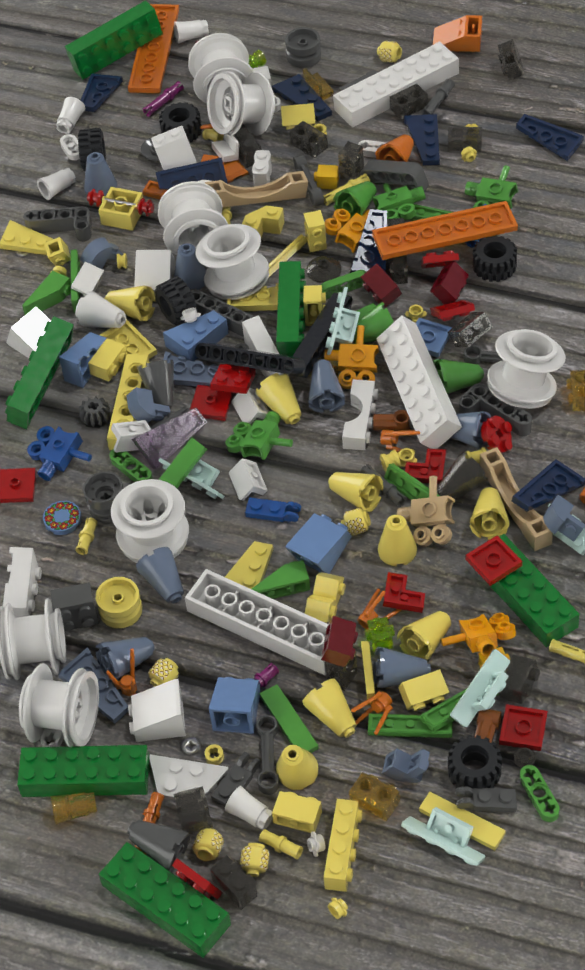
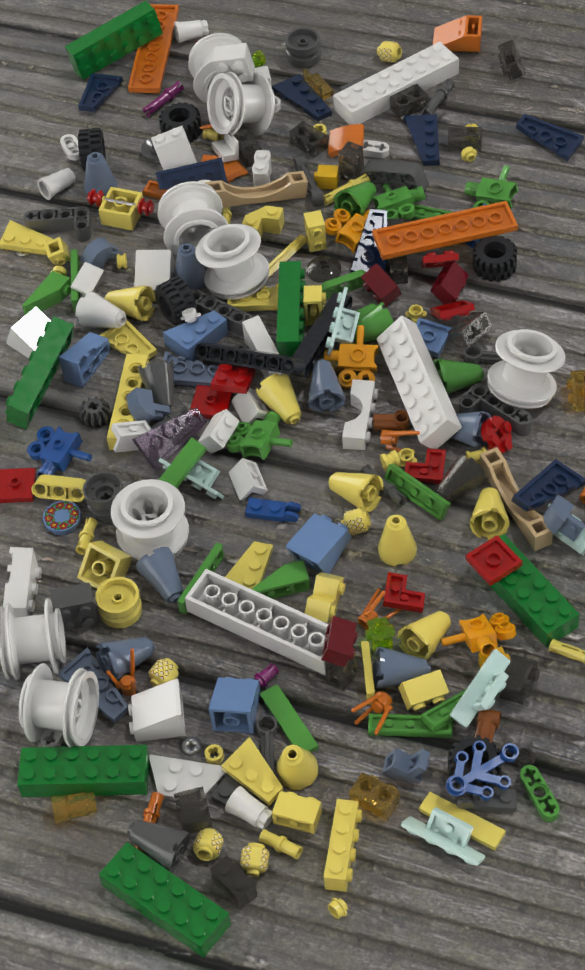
(53, 491): none -> light yellow beam
(69, 115): white plant -> none
(103, 563): none -> light yellow slope
(107, 359): light yellow brick -> none
(127, 460): bright green beam -> none
(196, 880): red plate -> none
(211, 563): none -> bright green tile
(218, 431): none -> white brick
(235, 59): none -> white brick
(253, 772): none -> light yellow wing
(295, 114): light yellow brick -> none
(316, 843): white plate -> none
(331, 708): light yellow cone -> none
(340, 136): none -> orange slope
(396, 149): orange cone -> none
(428, 513): tan piece -> none
(480, 772): none -> plant
(523, 727): red plate -> none

